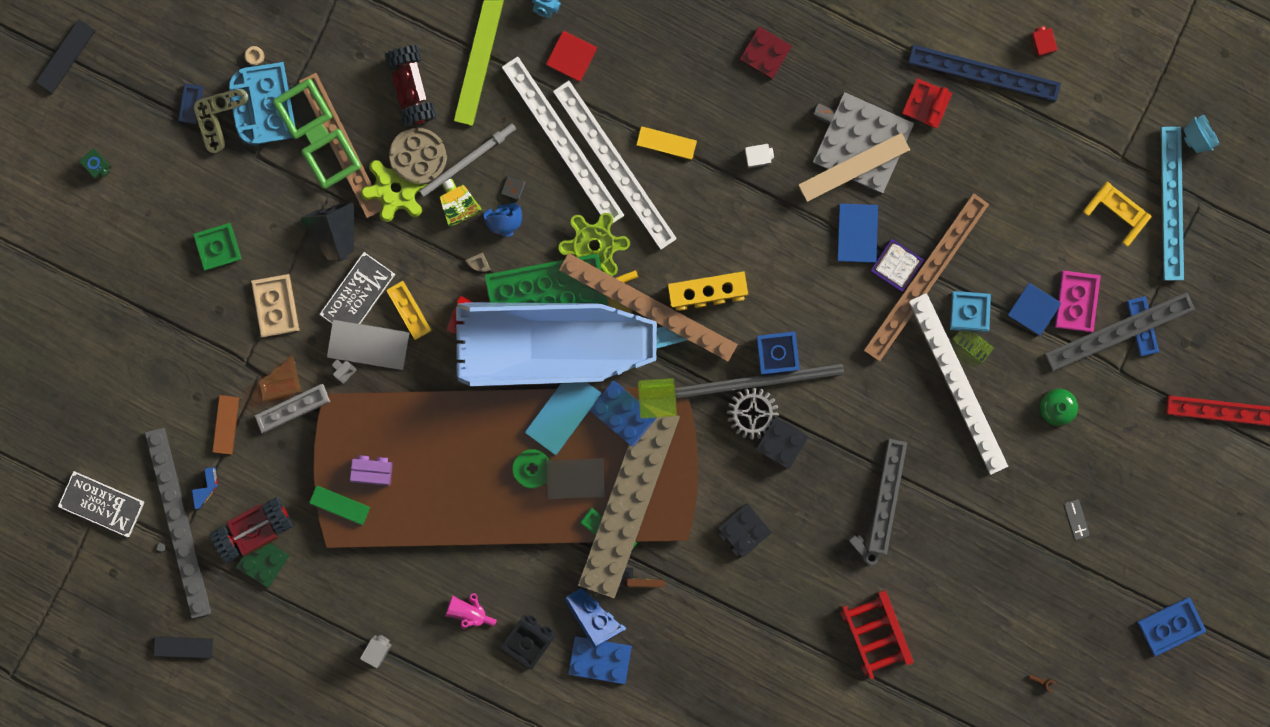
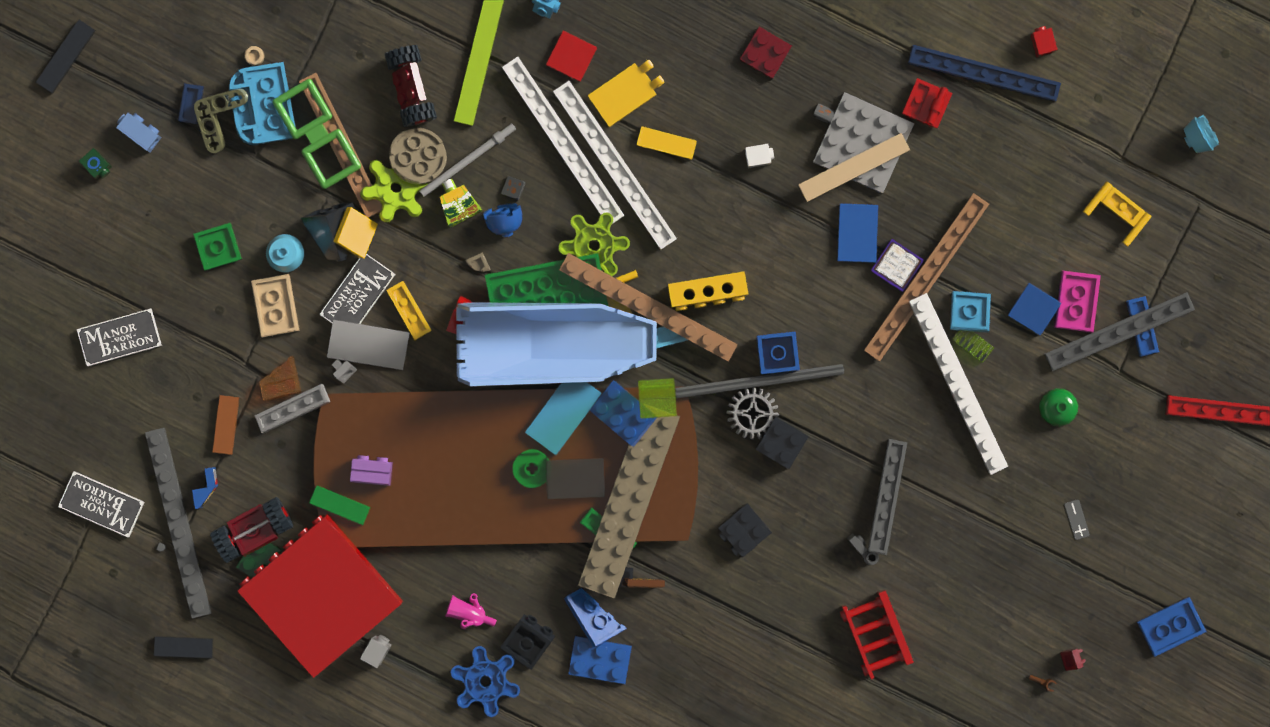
(119, 337): none -> tile
(141, 134): none -> medium blue brick
(285, 253): none -> medium azure cone
(319, 595): none -> red brick
(355, 232): none -> yellow tile
(486, 695): none -> blue plate
(625, 93): none -> yellow tile
(1072, 659): none -> dark red tile
(1172, 203): medium azure plate -> none

